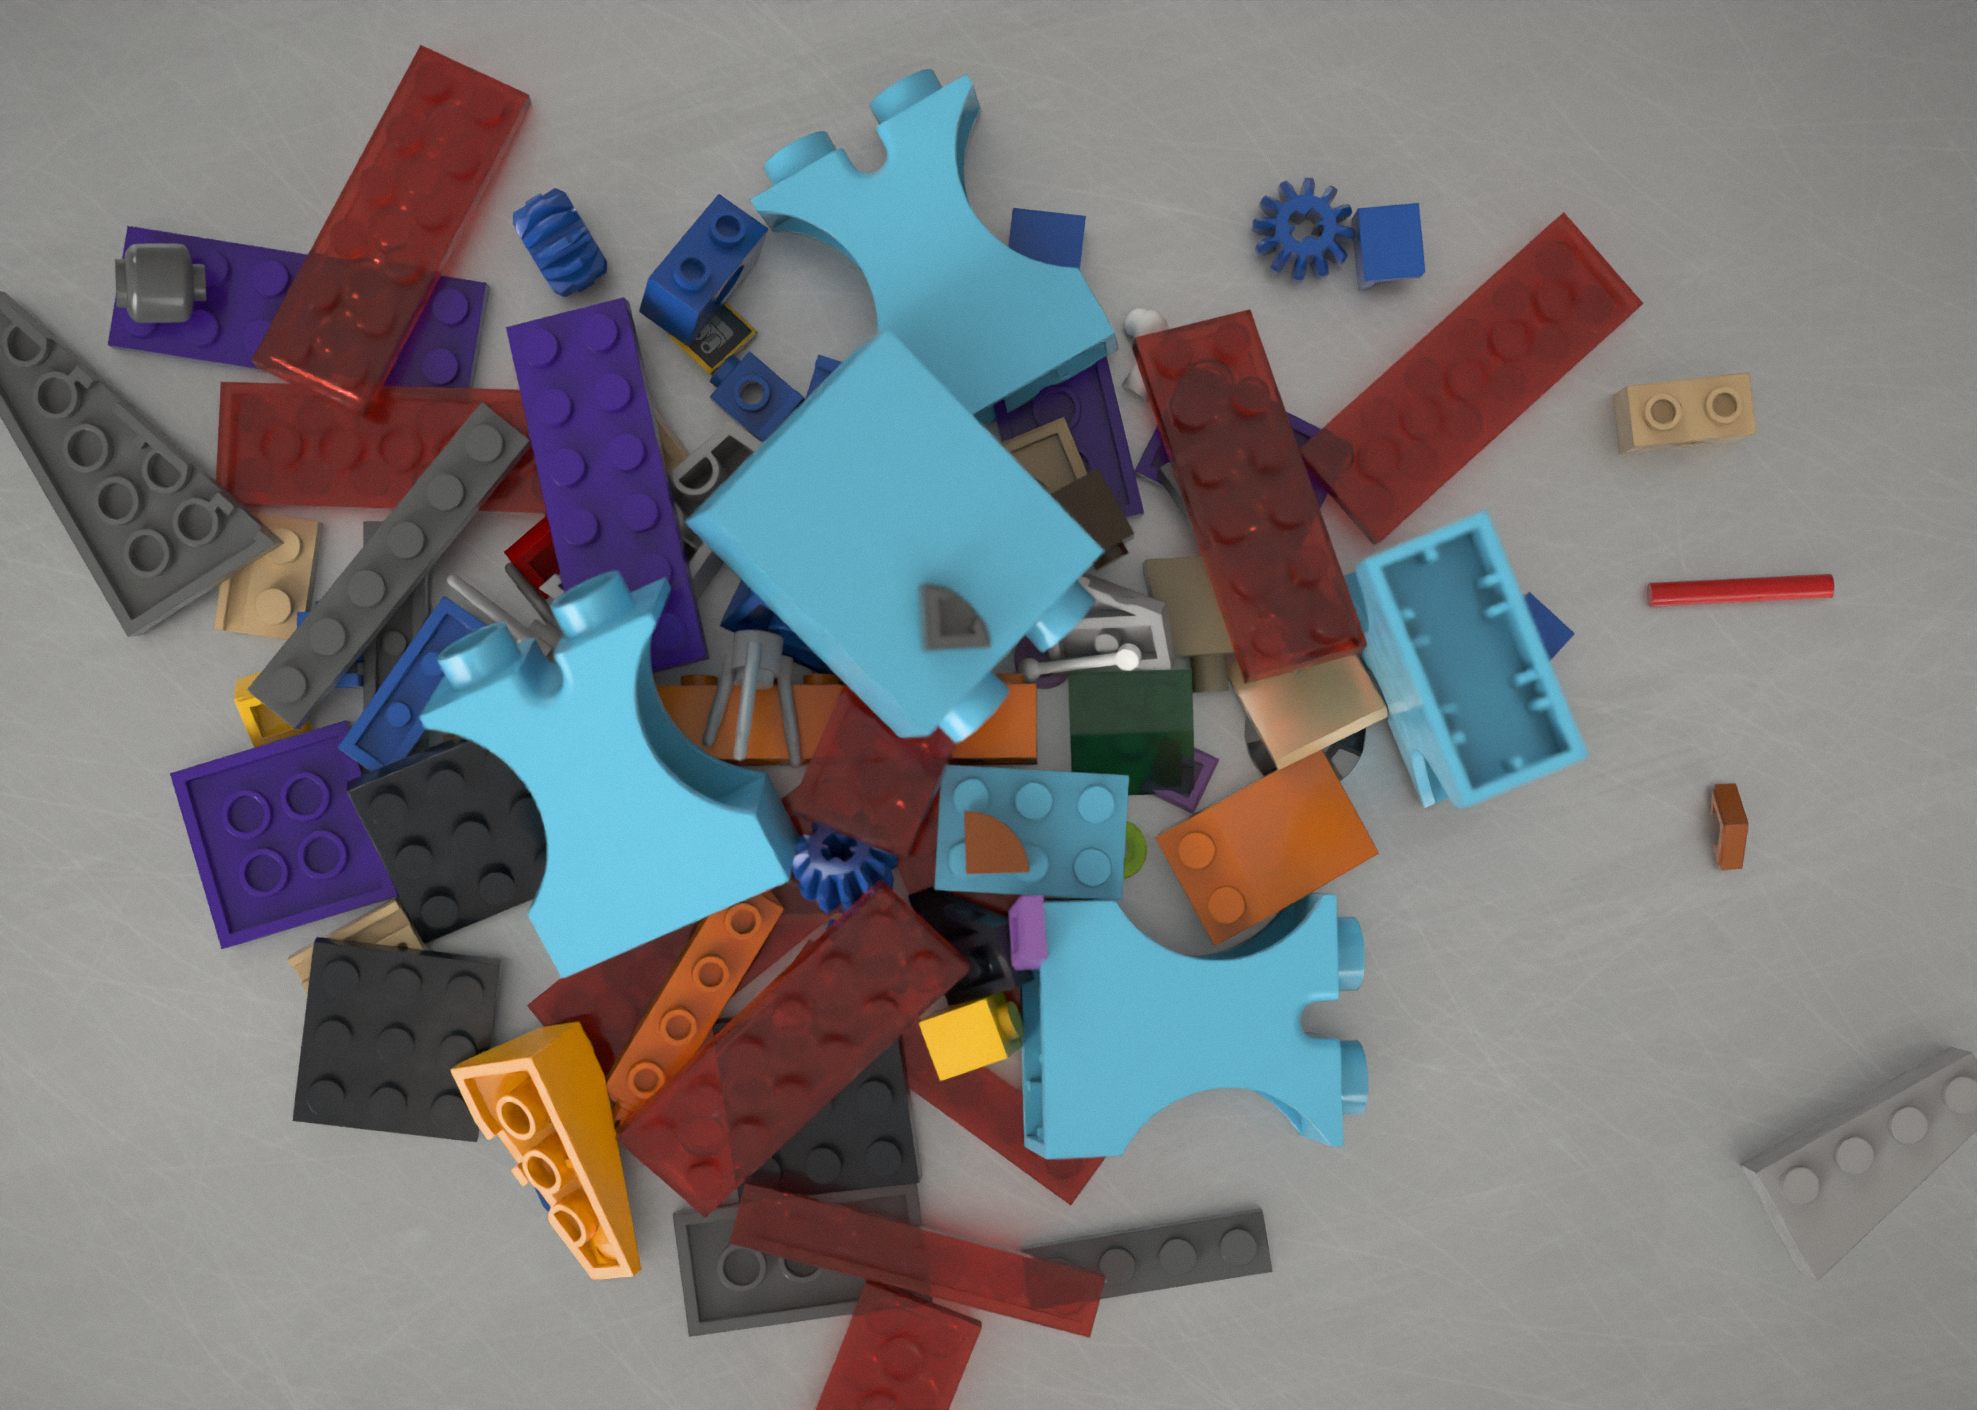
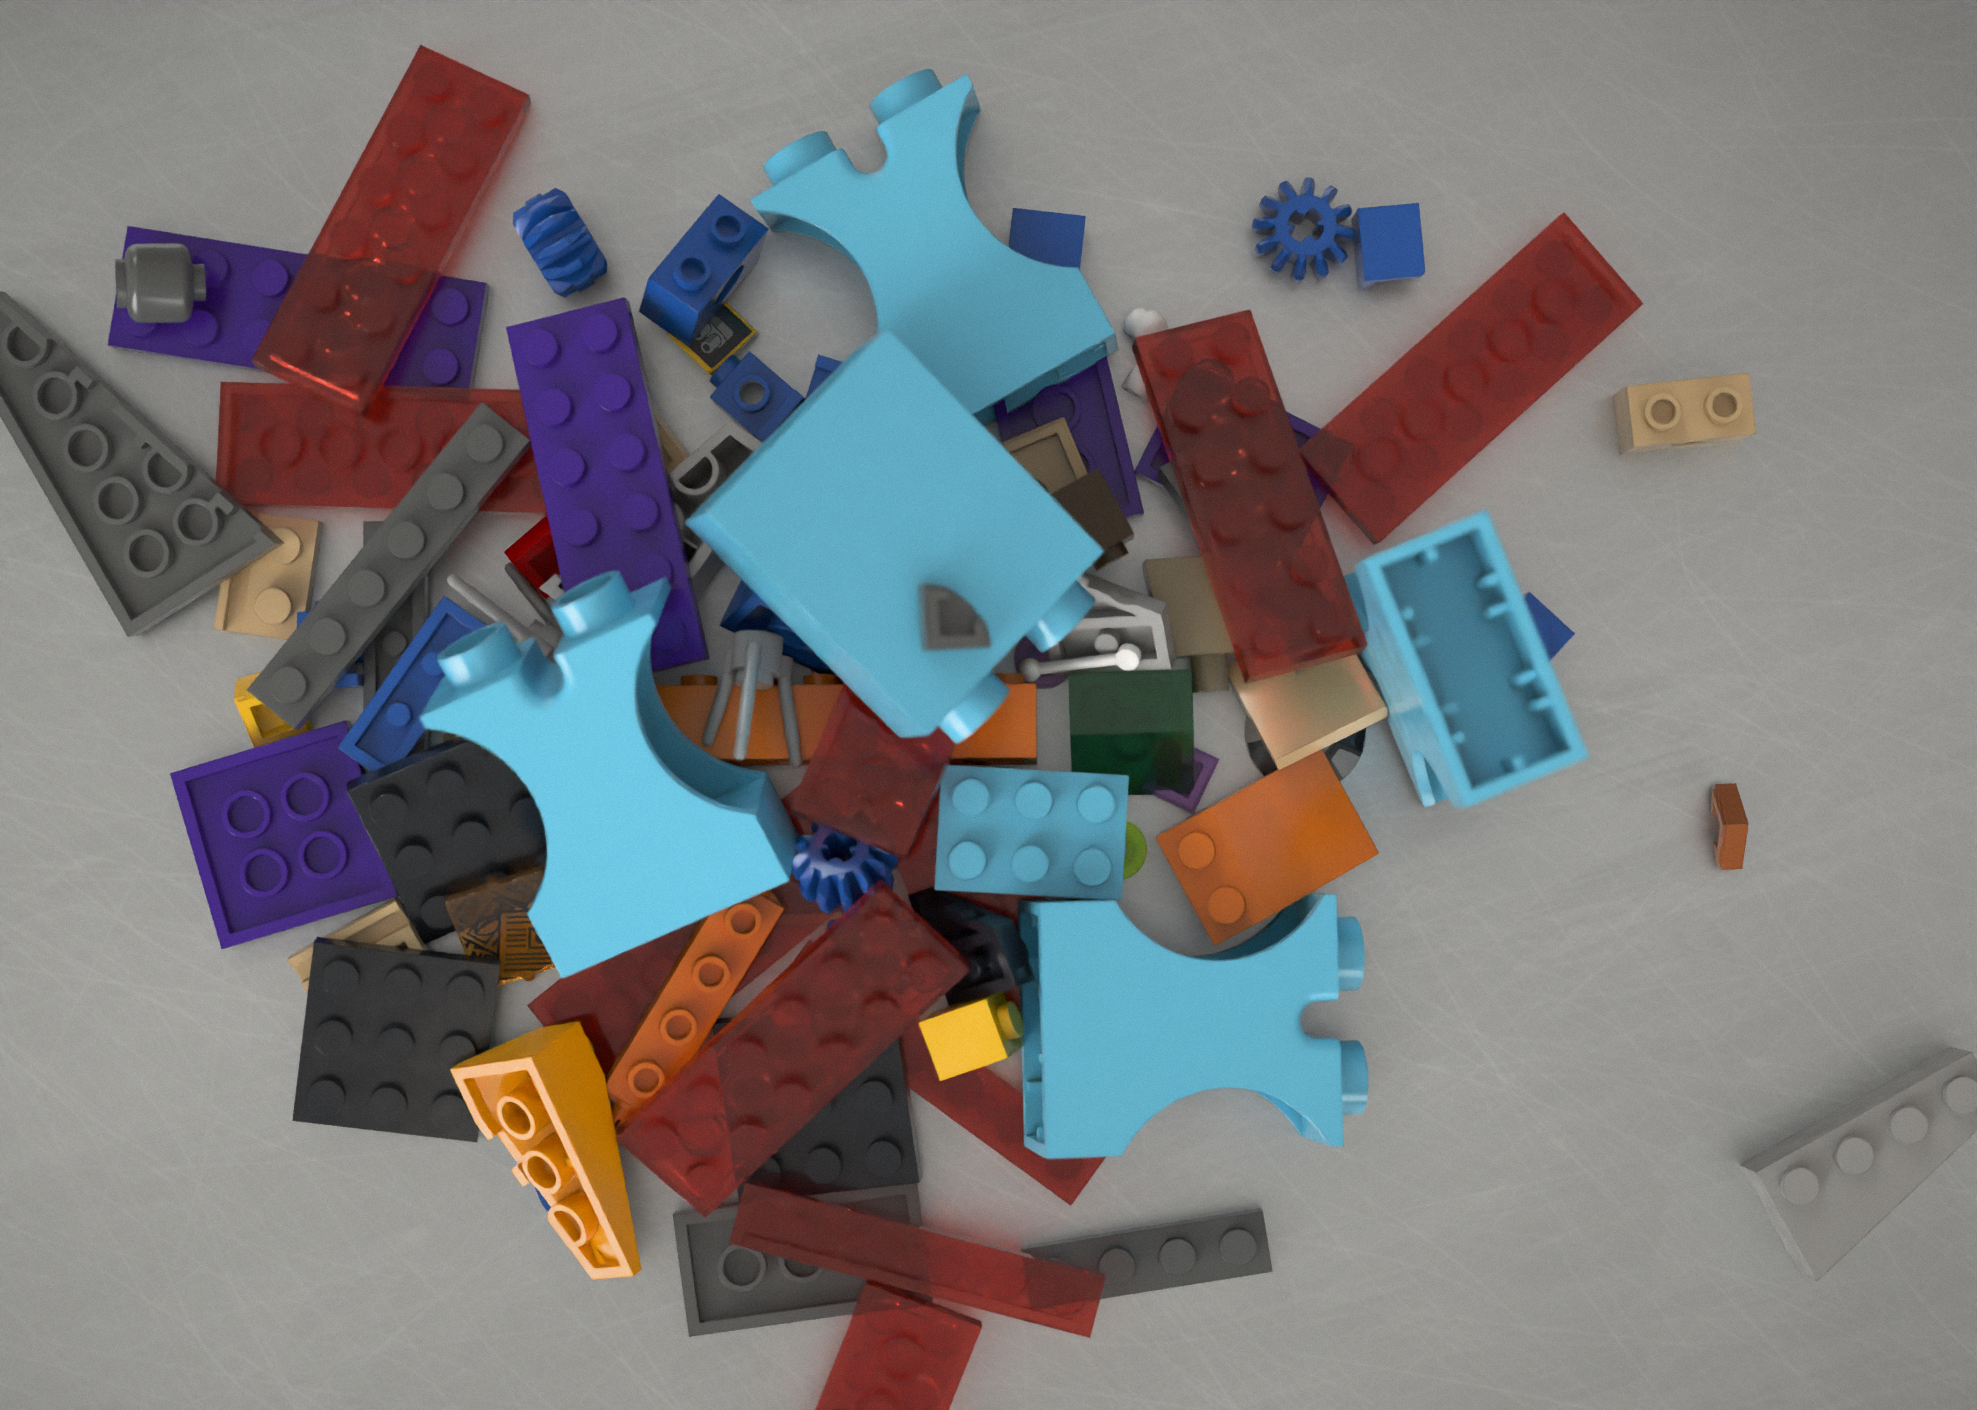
(496, 924): none -> clear orange piece
(992, 846): dark orange tile -> none
(1028, 933): medium lavender tile -> none
(1740, 590): red bar -> none

